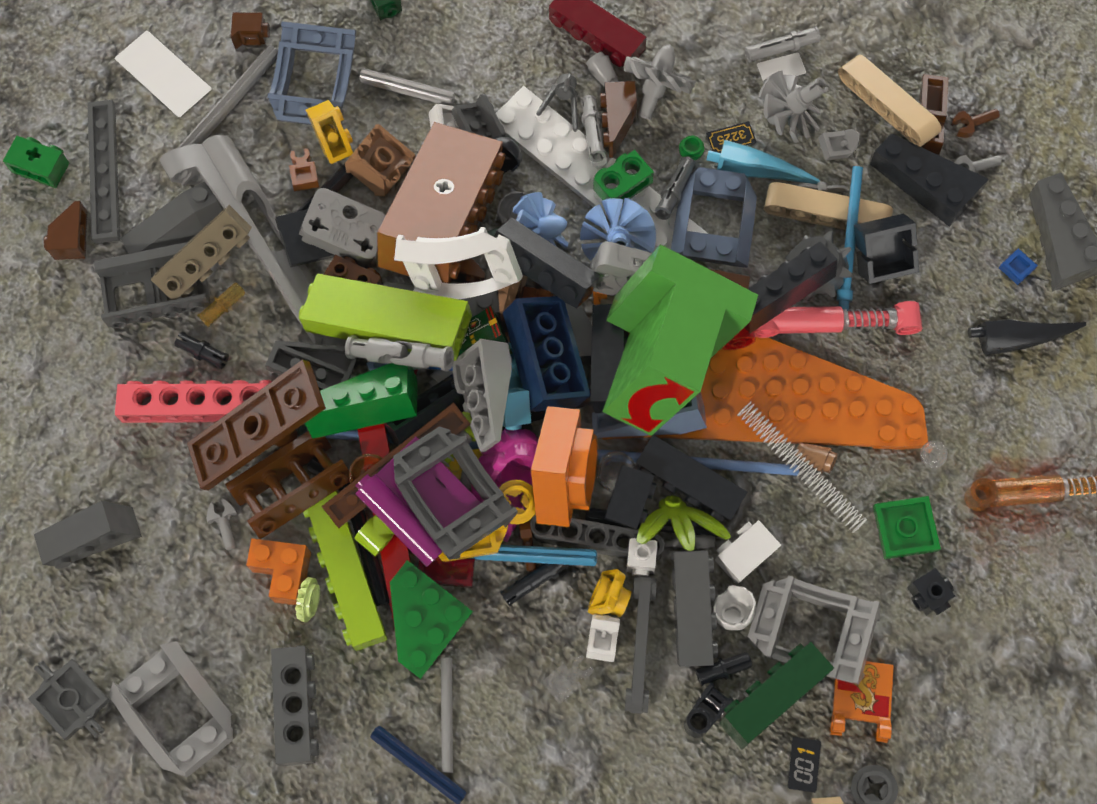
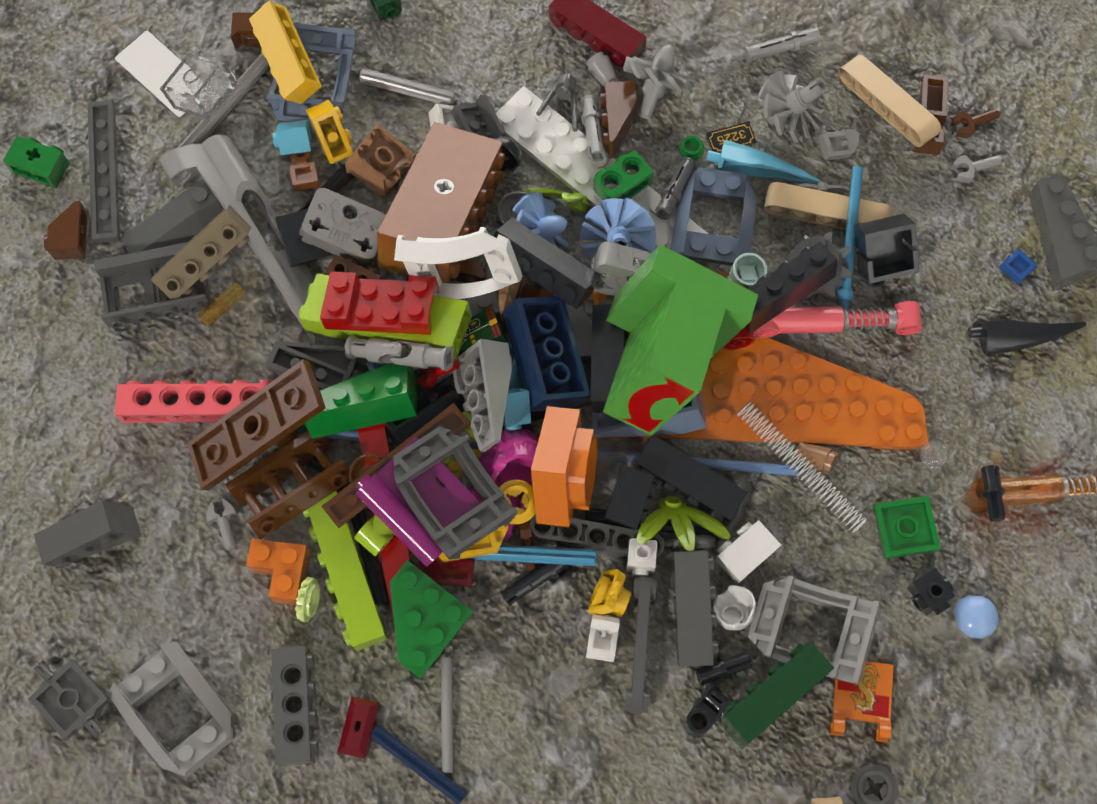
(199, 85): none -> clear brick
(201, 350): black pin -> none
(285, 52): none -> yellow brick
(293, 137): none -> medium azure brick
(358, 743): none -> dark red piece
(379, 304): none -> red piece
(433, 373): none -> red bar
(576, 201): none -> lime plant
(747, 270): none -> light aqua wheel
(789, 64): white sticker -> none
(804, 764): black sticker -> none
(928, 178): black wedge -> none
(976, 616): none -> light blue hair
(993, 492): none -> black axle

